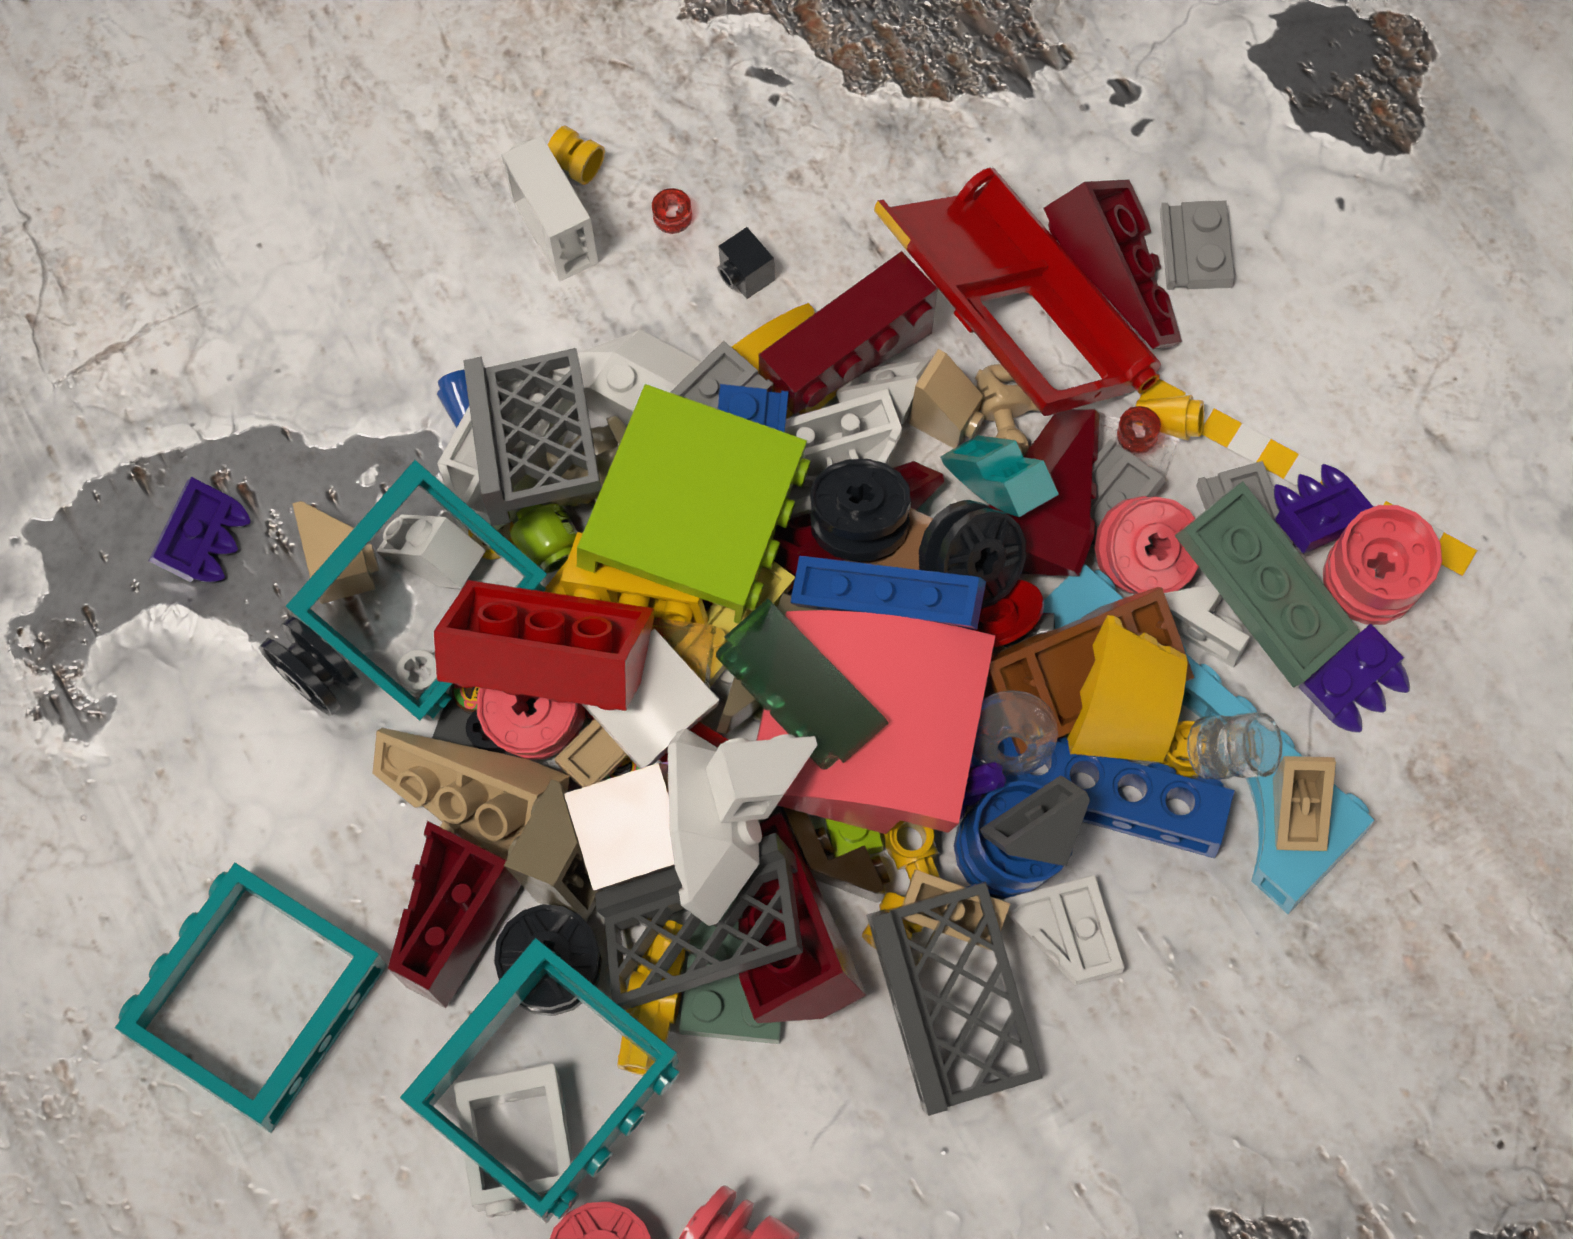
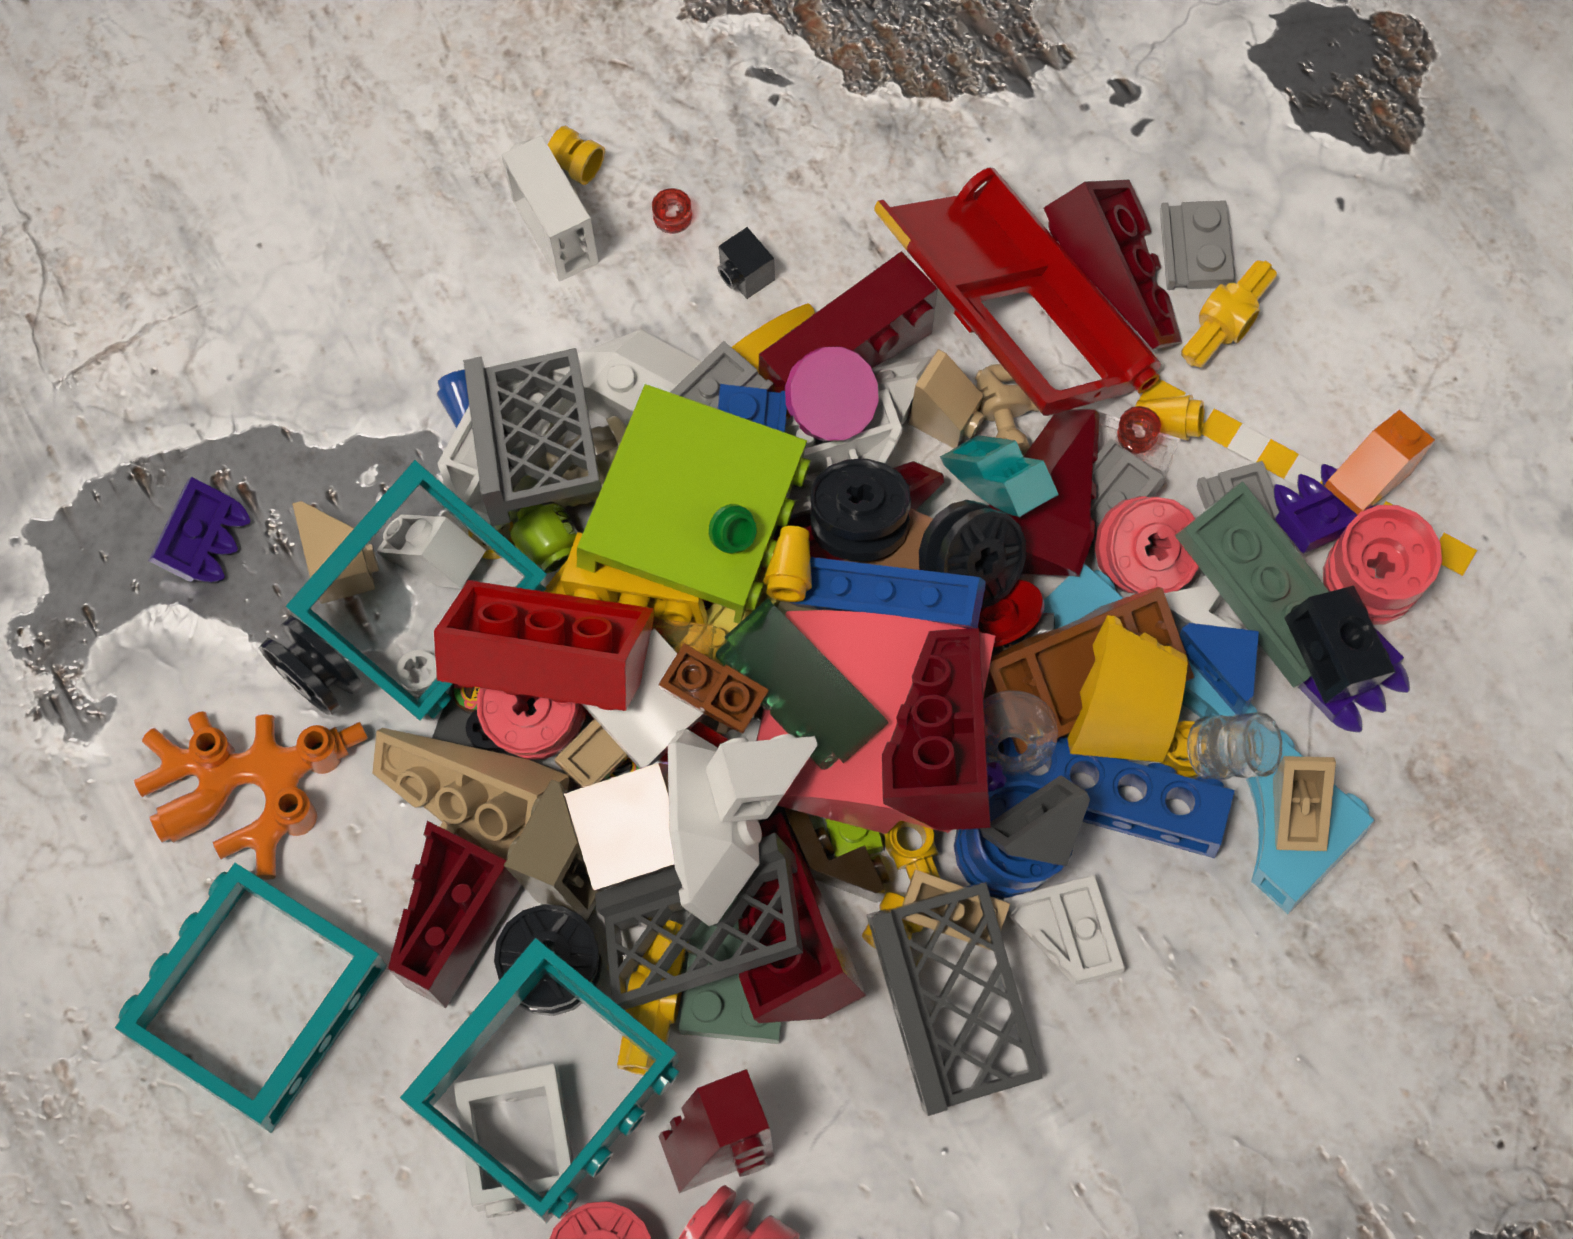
(222, 770): none -> orange plant
(713, 688): none -> dark orange slope
(719, 1134): none -> dark red wedge
(732, 528): none -> green plate
(790, 566): none -> yellow cone
(832, 393): none -> dark pink tile
(938, 748): none -> dark red wedge
(1225, 660): none -> blue slope
(1228, 313): none -> yellow axle
(1339, 644): none -> black brick
(1380, 462): none -> orange slope

